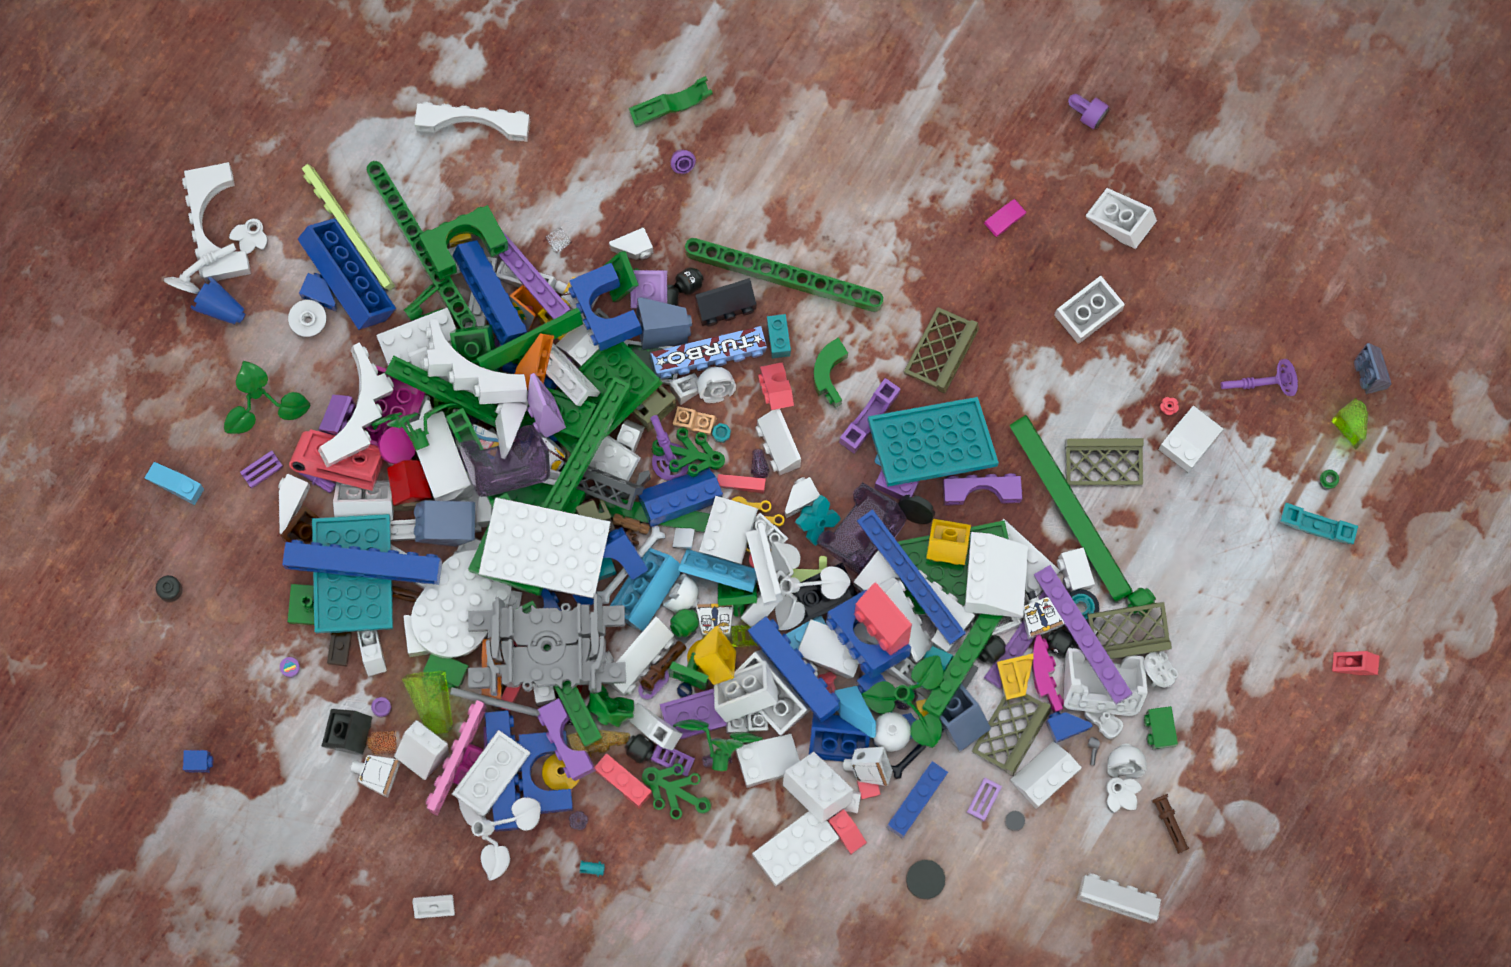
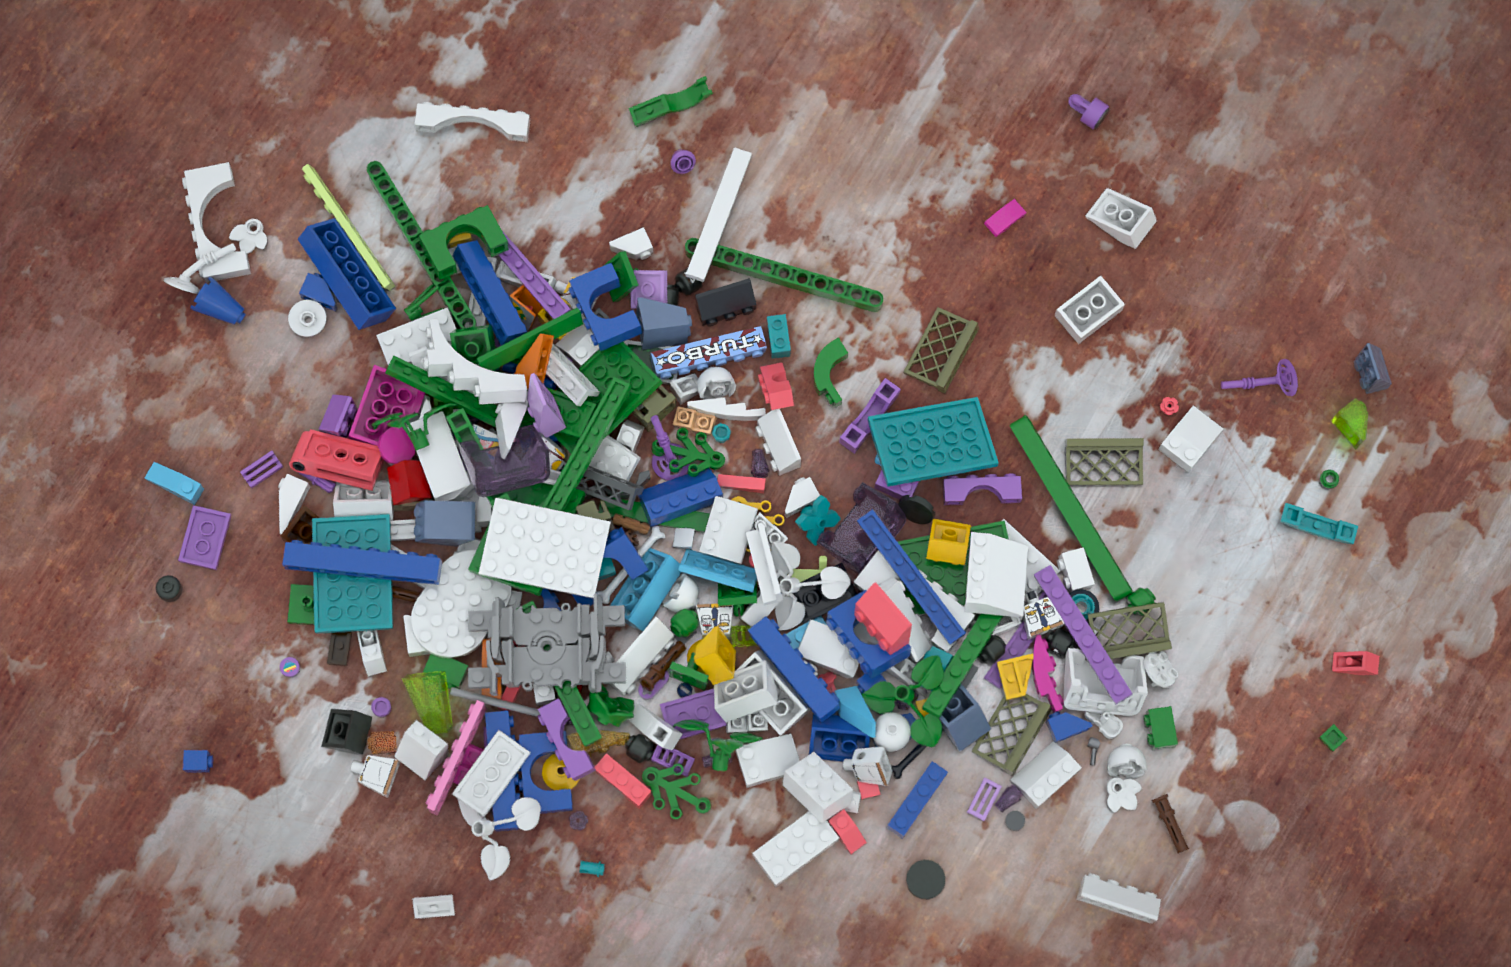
(204, 537): none -> medium lavender plate
(251, 380): green plant -> none
(371, 389): white arch -> none
(558, 239): clear tile -> none
(718, 215): none -> white tile
(728, 412): none -> white slope
(1008, 798): none -> clear purple cone
(1333, 738): none -> green plate

